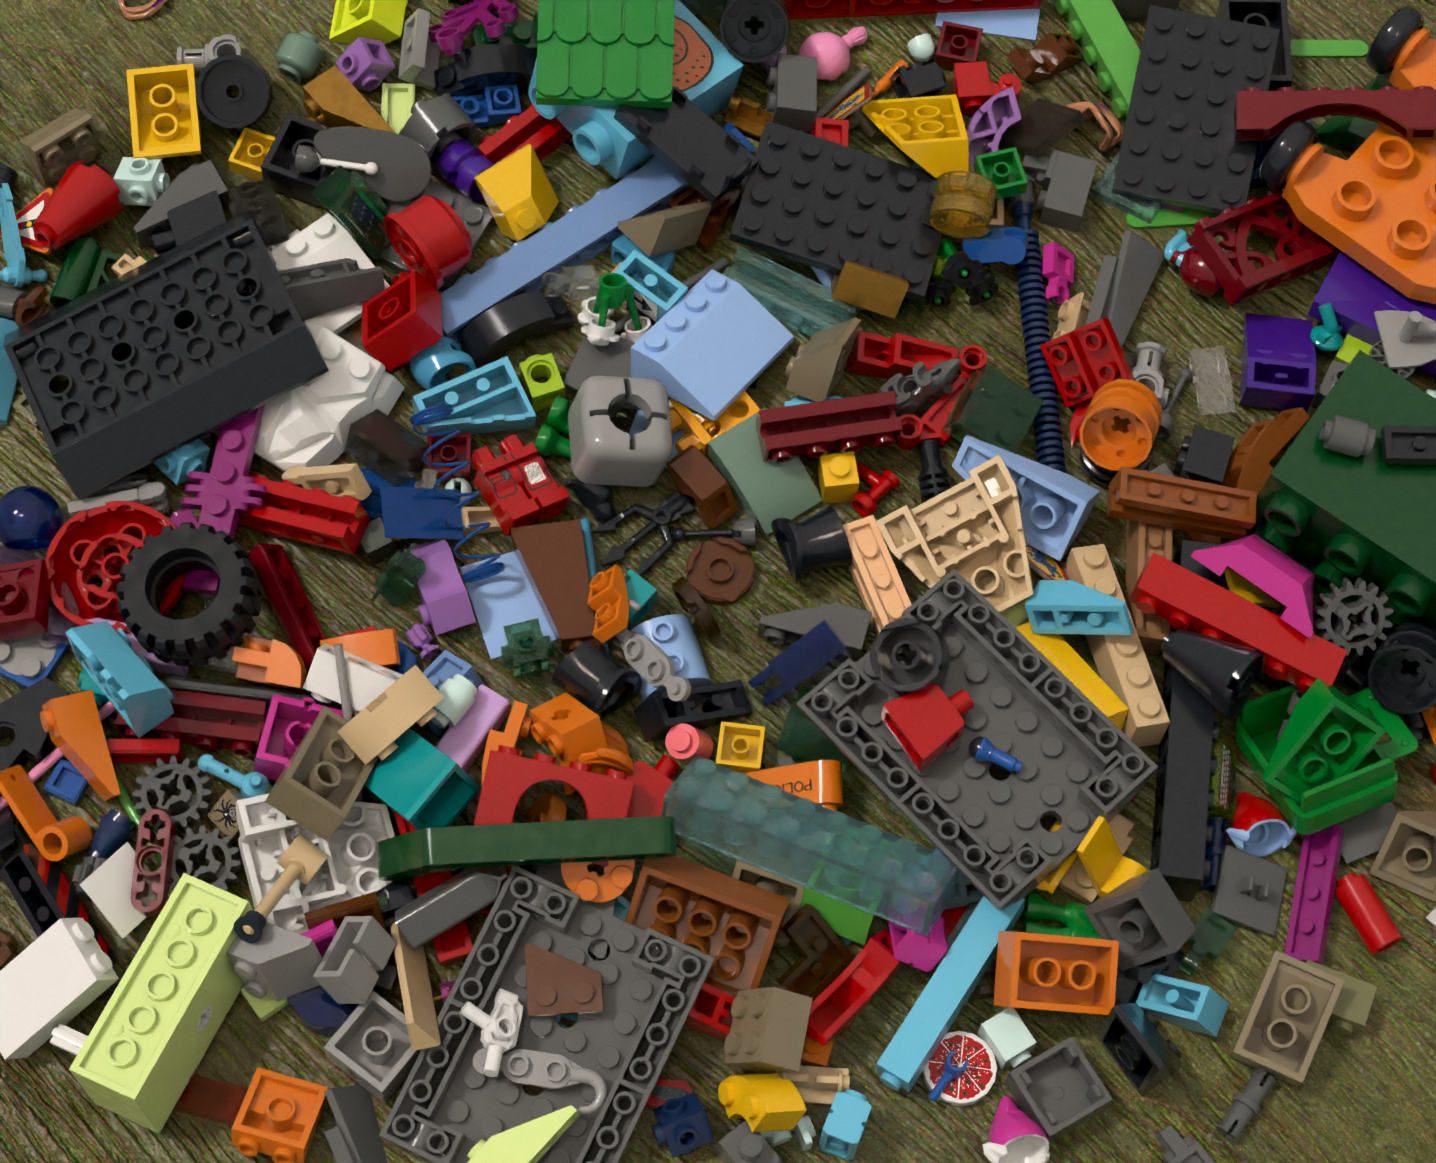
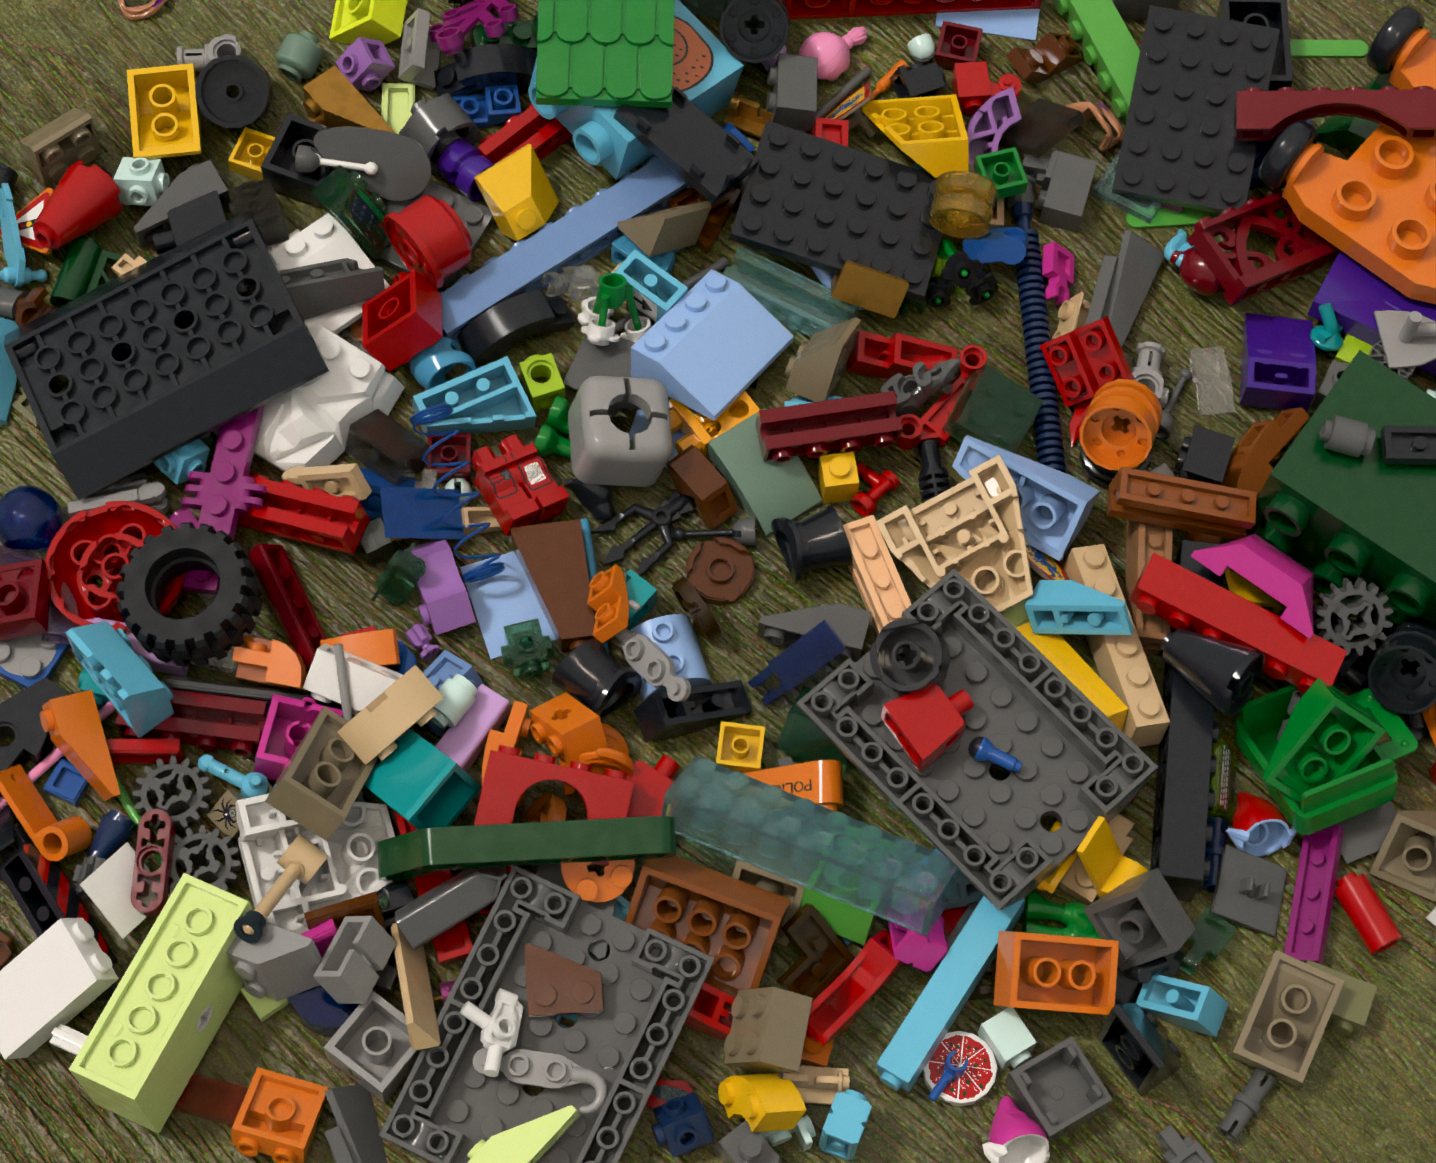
(687, 741): coral brick -> none

